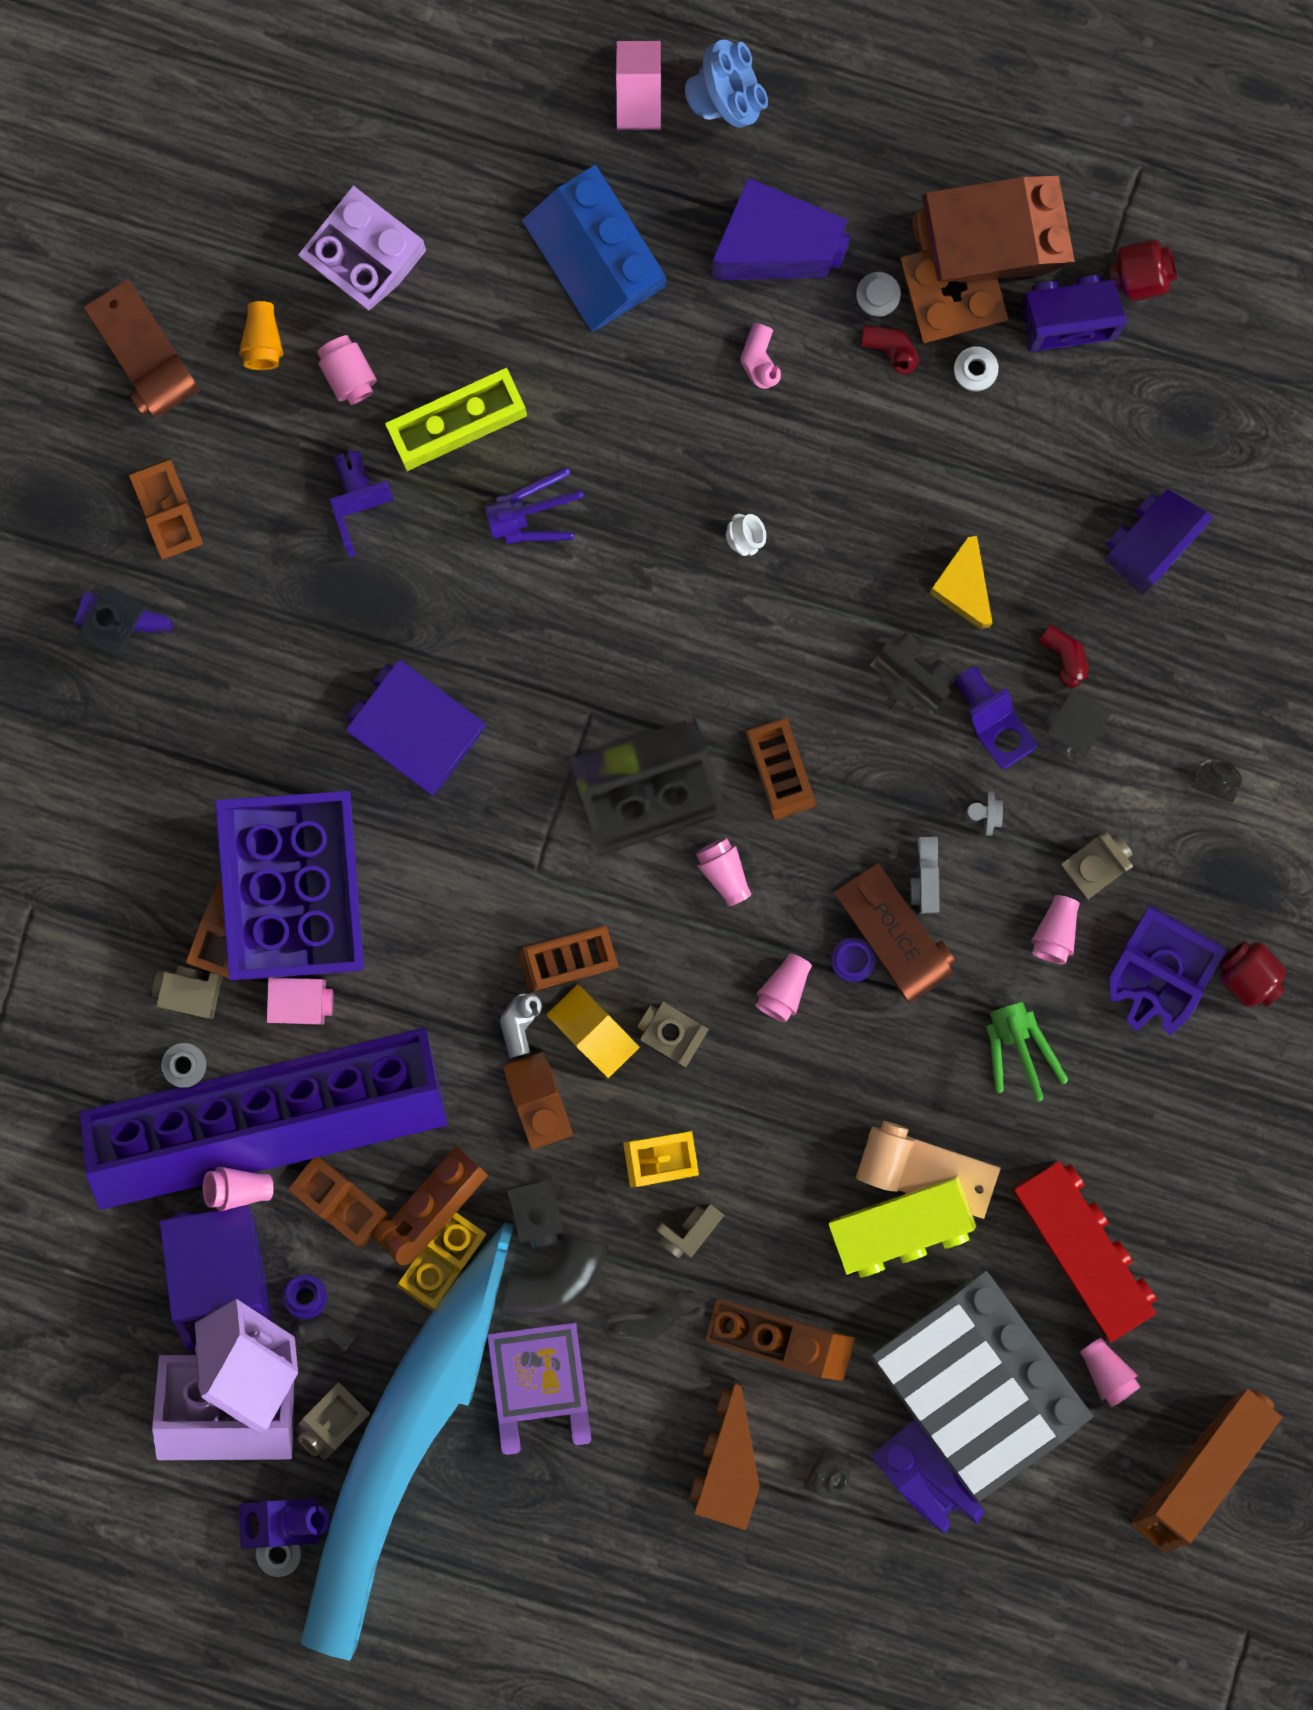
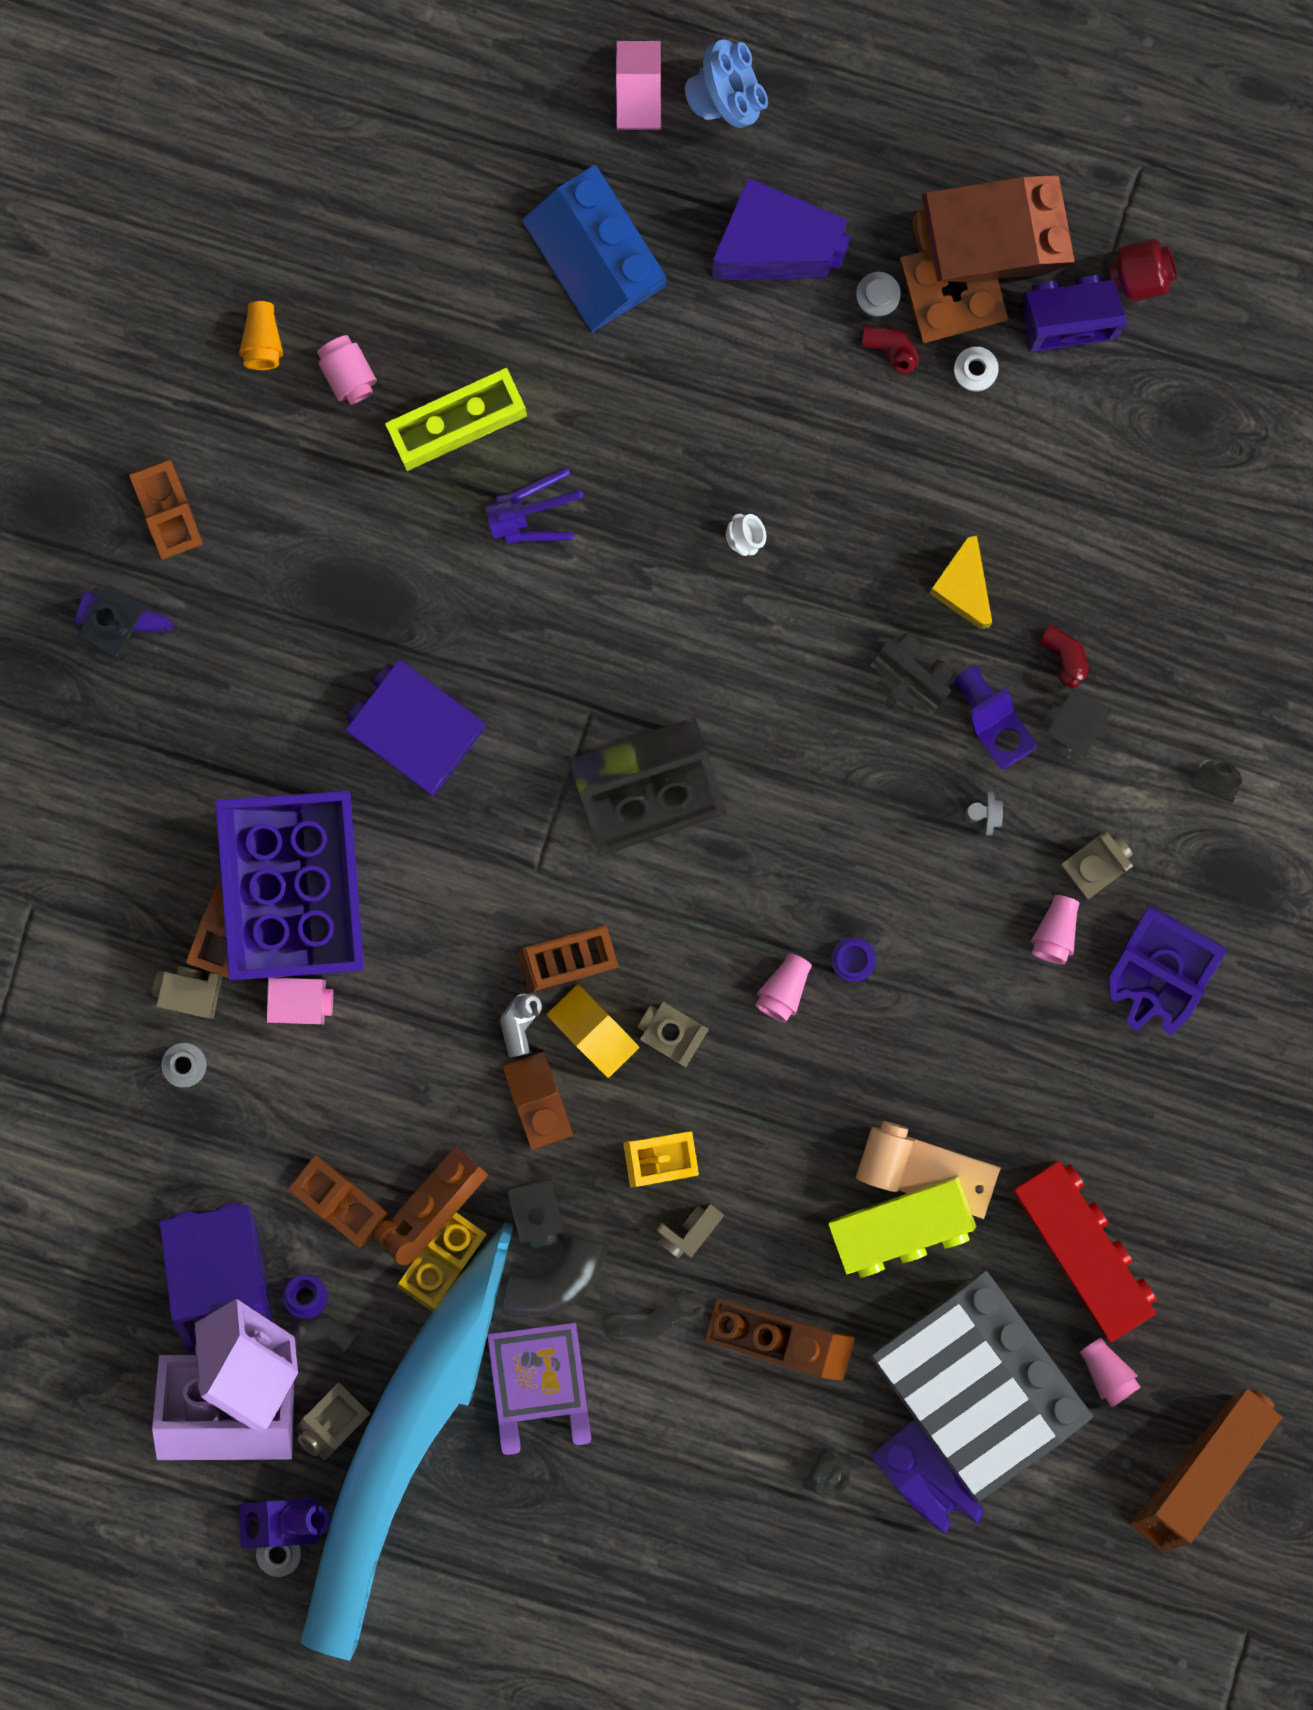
(142, 350): copper door -> none
(235, 1188): bright pink cone -> none
(262, 1118): dark purple slope -> none
(358, 494): dark purple bracket -> none
(363, 249): lavender slope -> none
(723, 868): bright pink cone -> none
(731, 1477): dark orange slope -> none
(755, 359): bright pink arm -> none
(793, 803): dark orange slope -> none
(895, 934): copper door -> none
(925, 888): light grey plate -> none
(1013, 1026): bright green plant -> none
(1156, 540): dark purple slope -> none
(1252, 974): dark red head -> none

